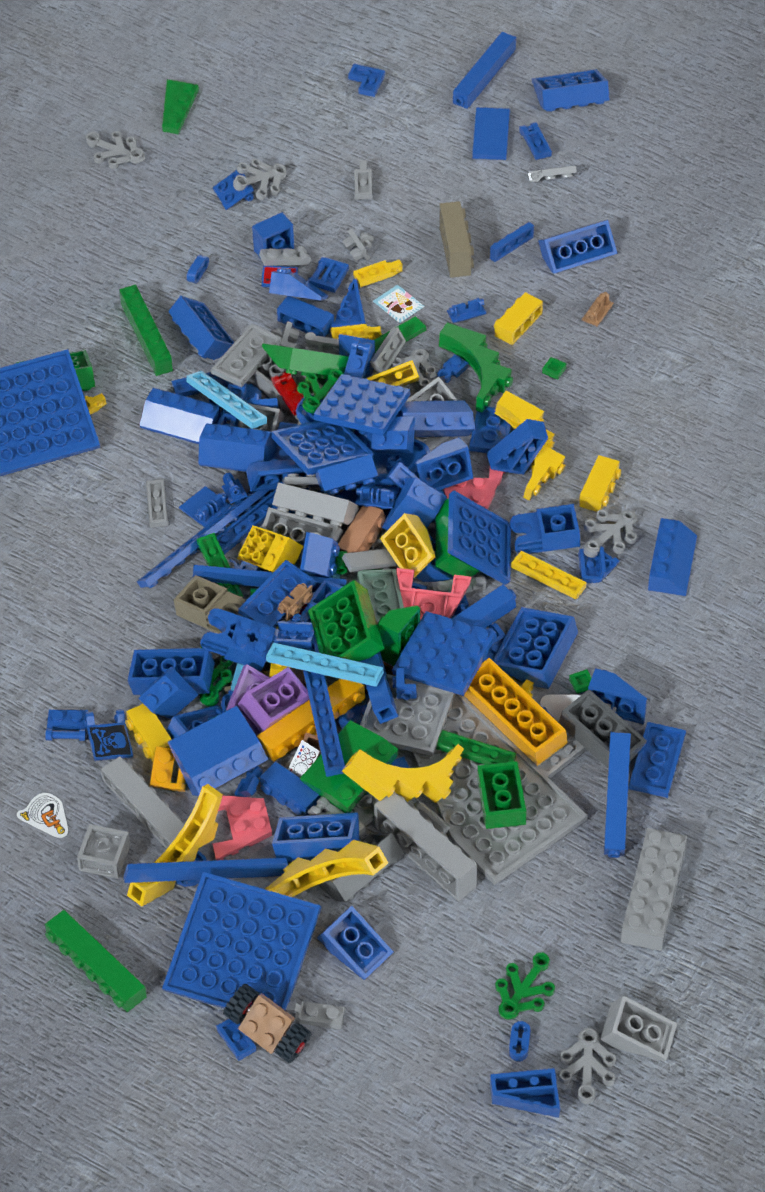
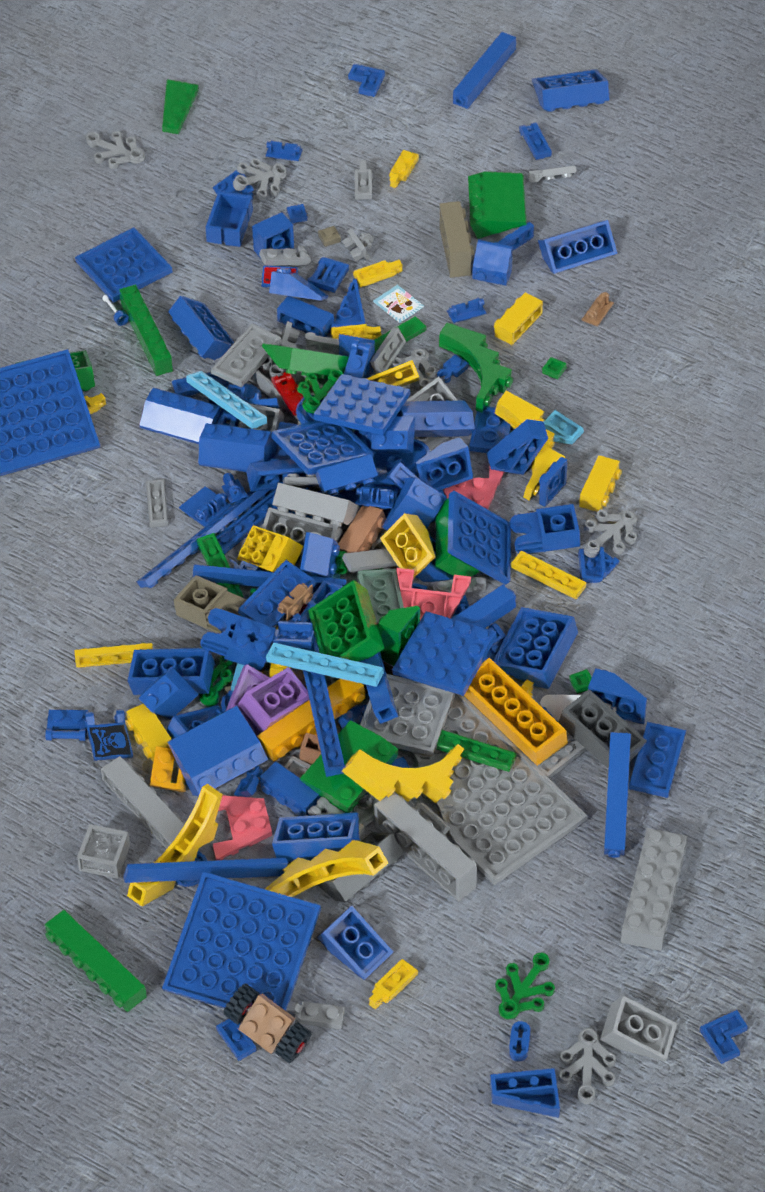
(46, 814): sticker -> none
(107, 655): none -> yellow plate
(118, 313): none -> blue hinge
(123, 263): none -> blue plate
(197, 269): blue beam -> none
(229, 218): none -> blue piece
(286, 152): none -> blue hinge
(297, 213): none -> blue plate
(303, 759): white sticker -> none
(329, 236): none -> dark tan plate
(392, 983): none -> yellow hinge
(402, 167): none -> yellow hinge
(404, 691): blue bracket -> none
(491, 133): blue tile -> none
(492, 262): none -> slope
(496, 202): none -> green slope
(501, 795): green brick -> none
(552, 481): none -> blue plate
(564, 429): none -> medium azure wing
(672, 558): blue slope -> none
(720, 1033): none -> blue plate

